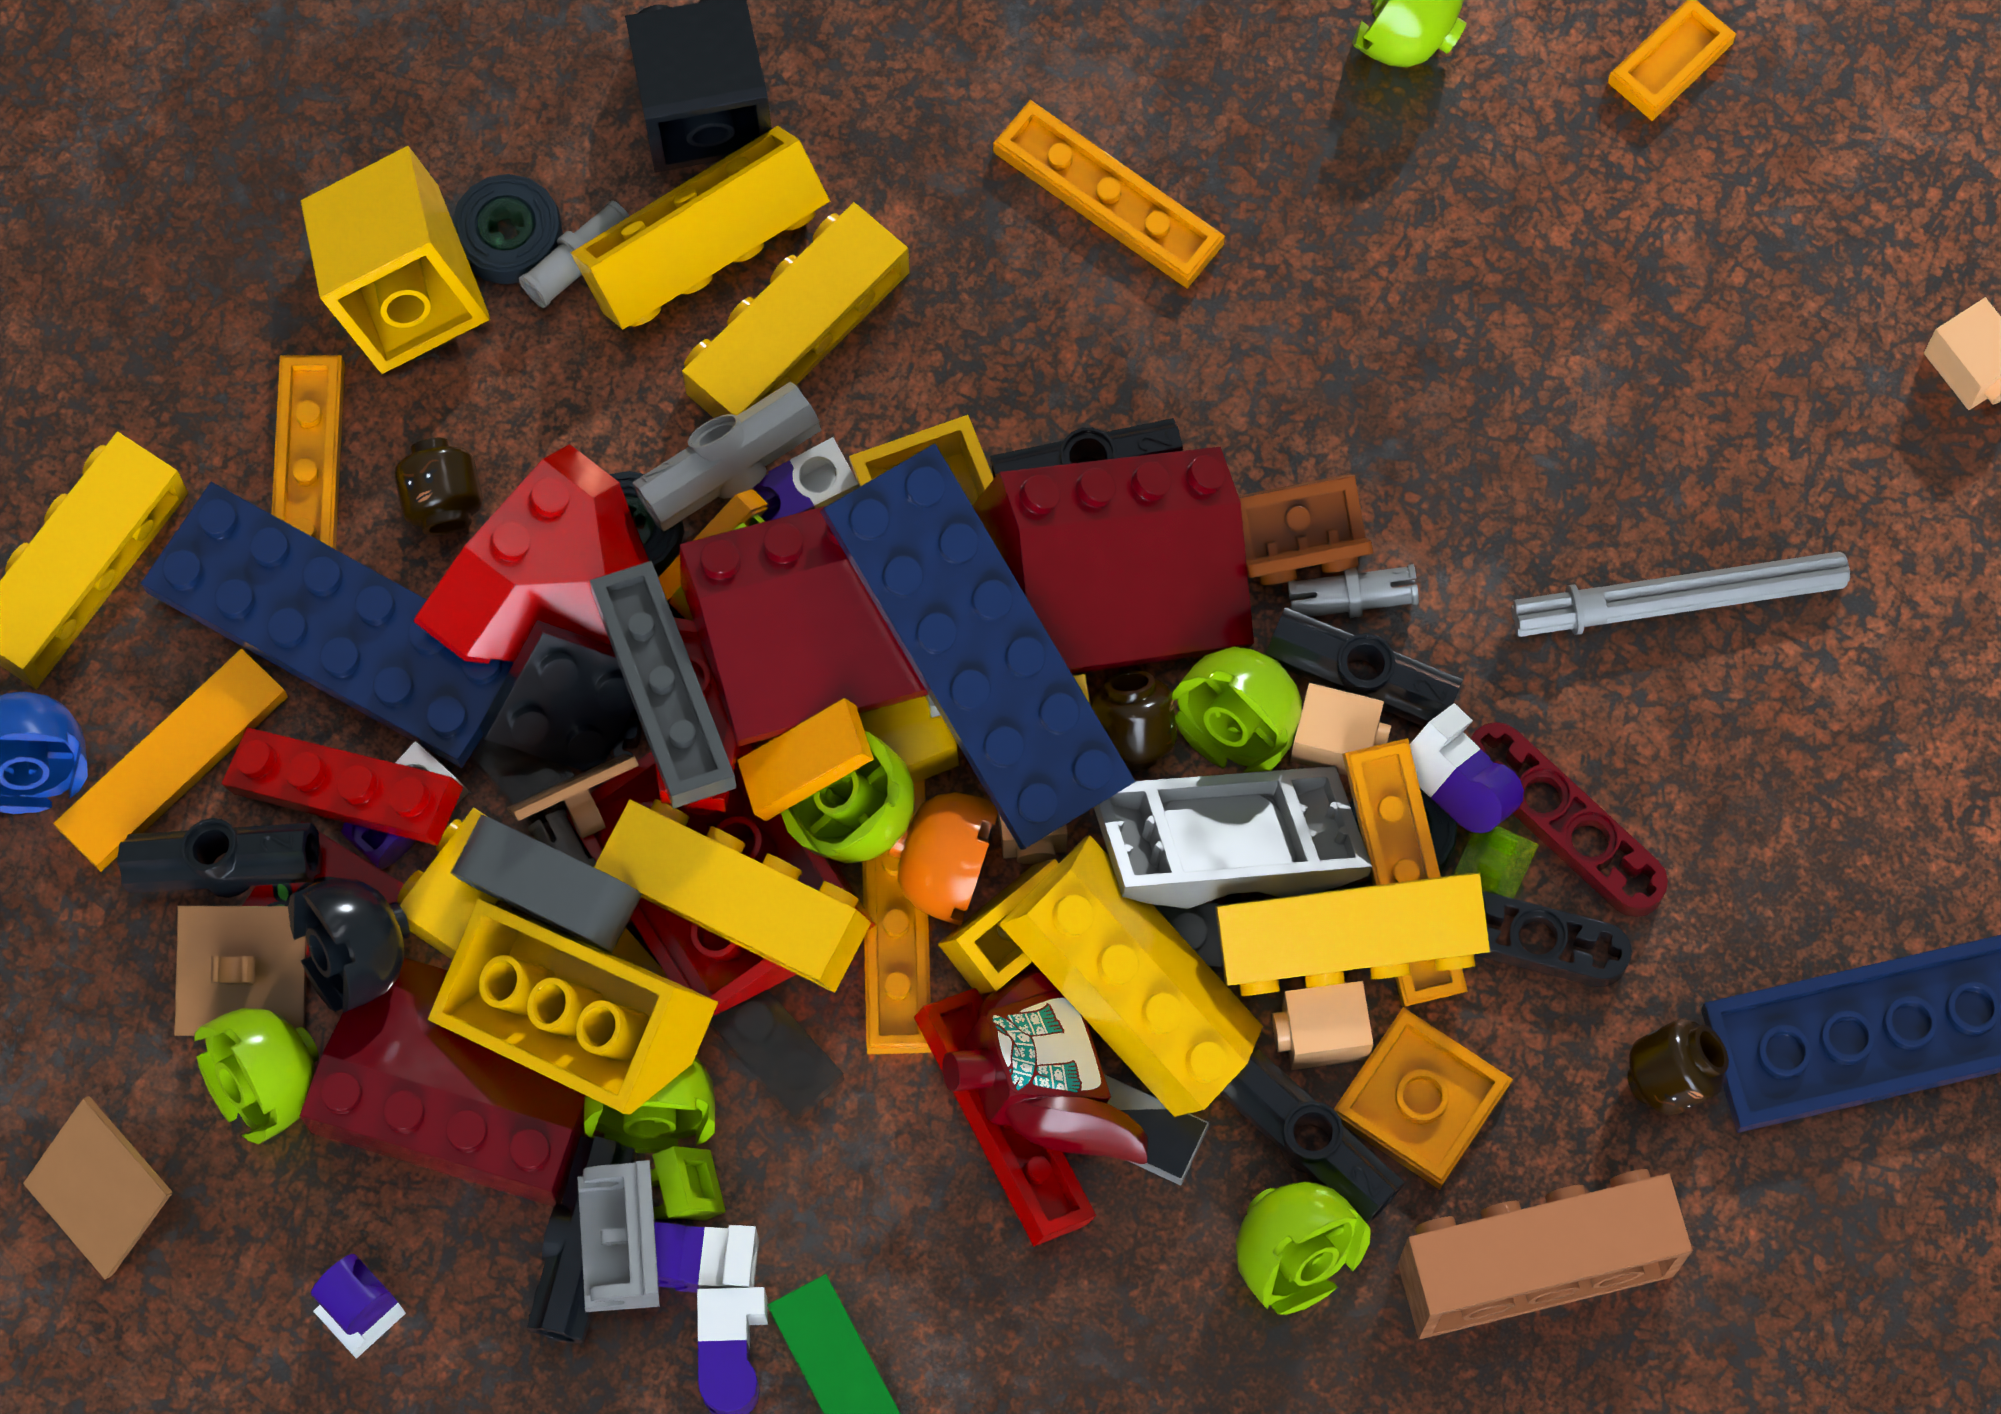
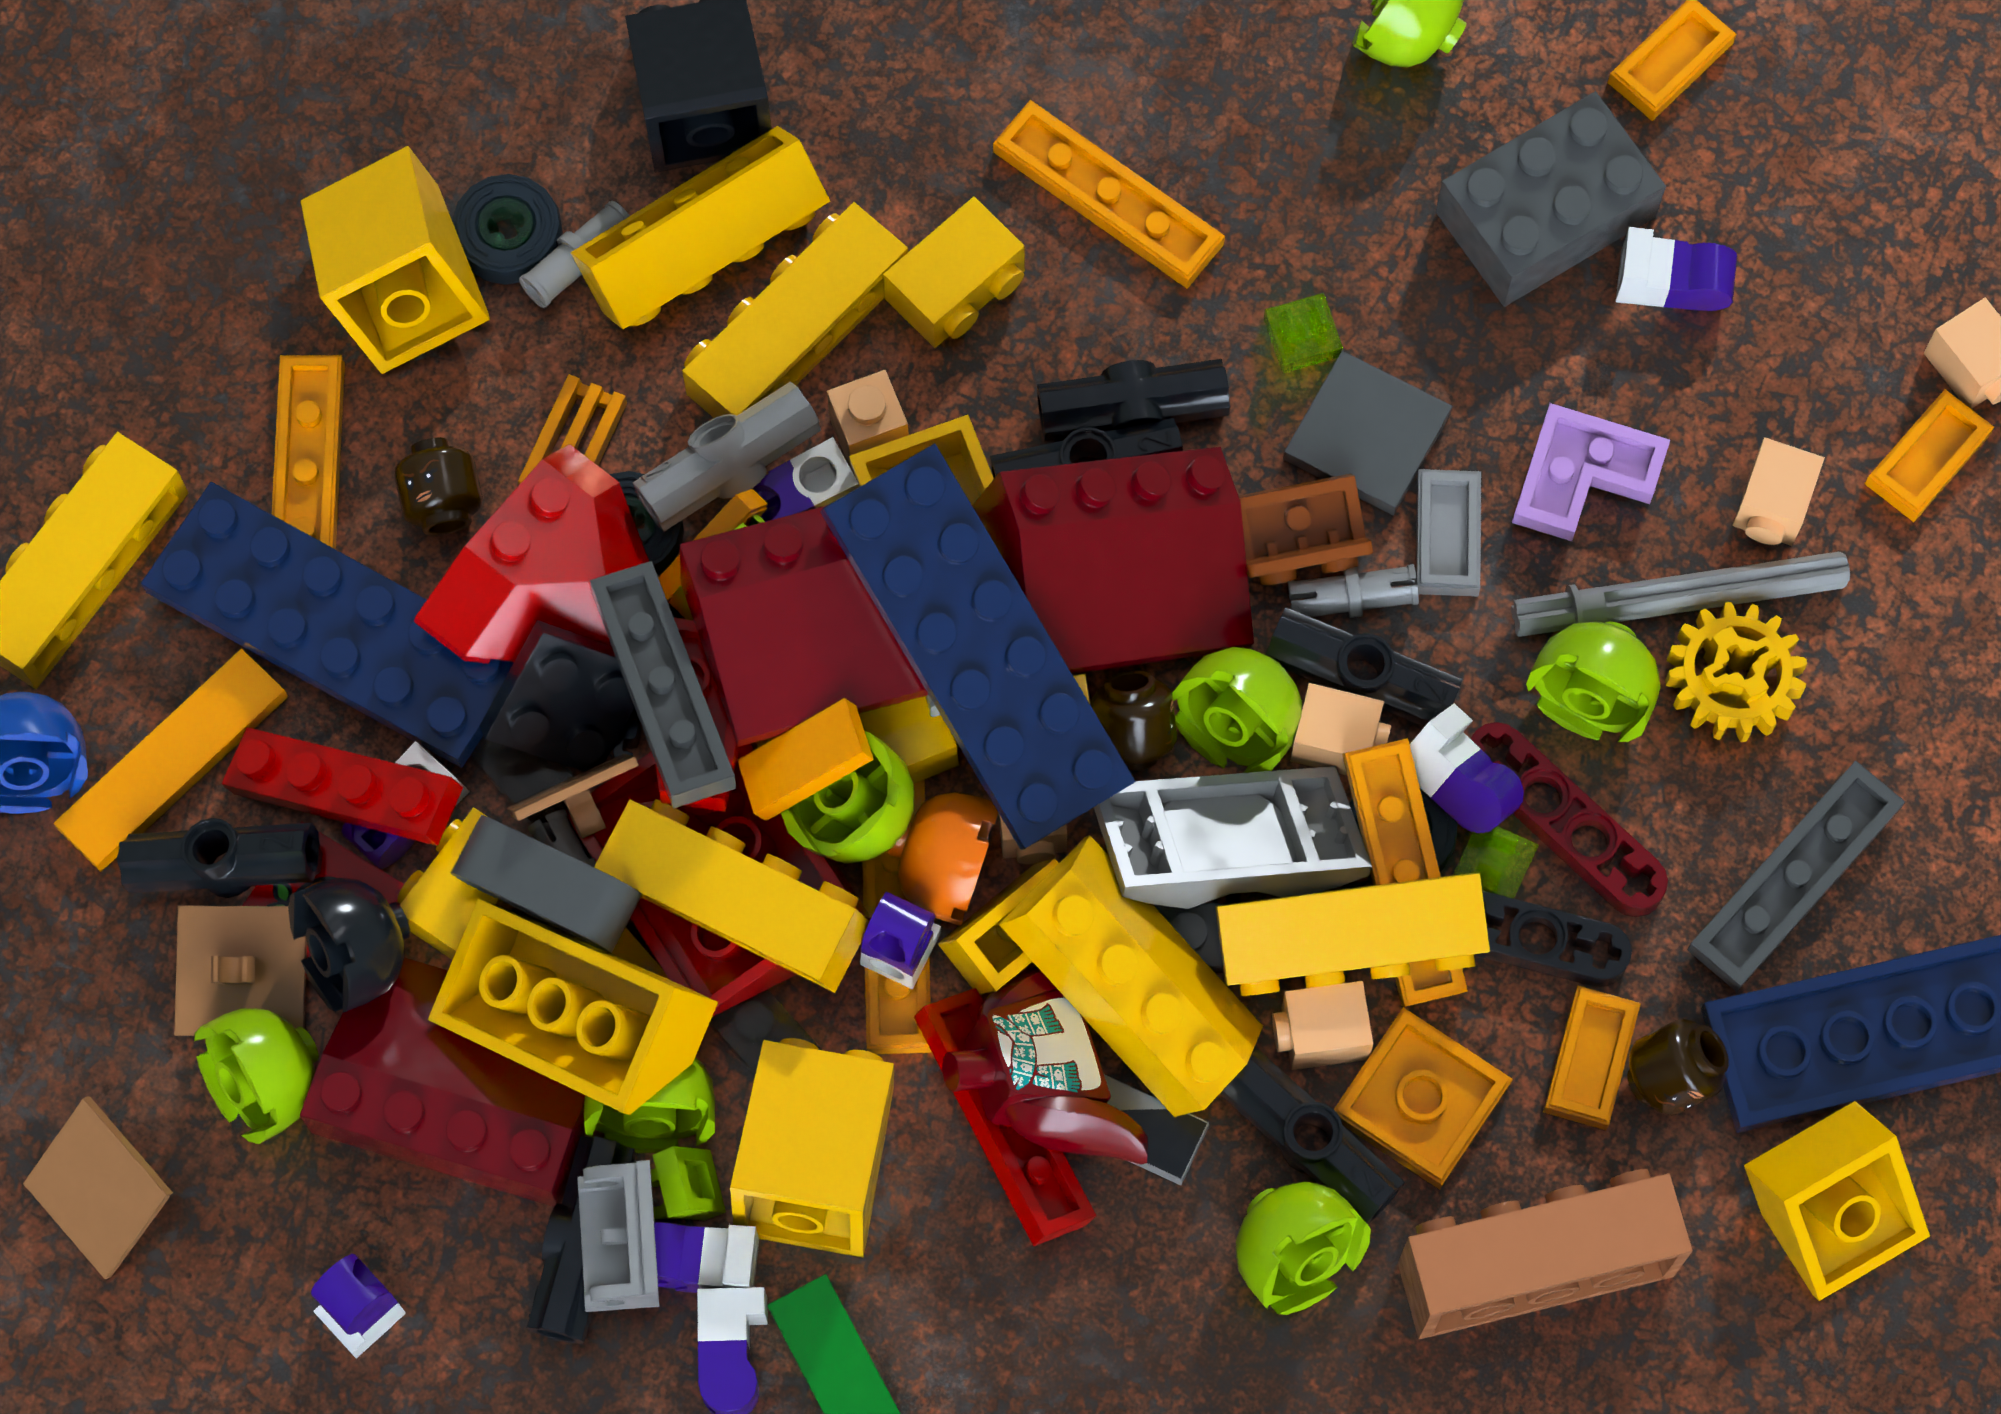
(592, 397): none -> light orange tile
(812, 1146): none -> yellow slope
(866, 414): none -> light nougat brick
(899, 940): none -> dark purple leg
(955, 273): none -> yellow brick
(1132, 396): none -> black piece
(1303, 333): none -> clear neon green tile
(1368, 428): none -> dark grey tile
(1448, 532): none -> light grey tile
(1549, 198): none -> dark grey brick
(1583, 453): none -> lavender plate
(1591, 1057): none -> light orange tile
(1597, 680): none -> lime cylinder
(1675, 273): none -> leg
(1740, 644): none -> yellow gear
(1777, 493): none -> light nougat brick
(1796, 876): none -> dark grey plate
(1838, 1199): none -> yellow slope
(1929, 455): none -> light orange tile

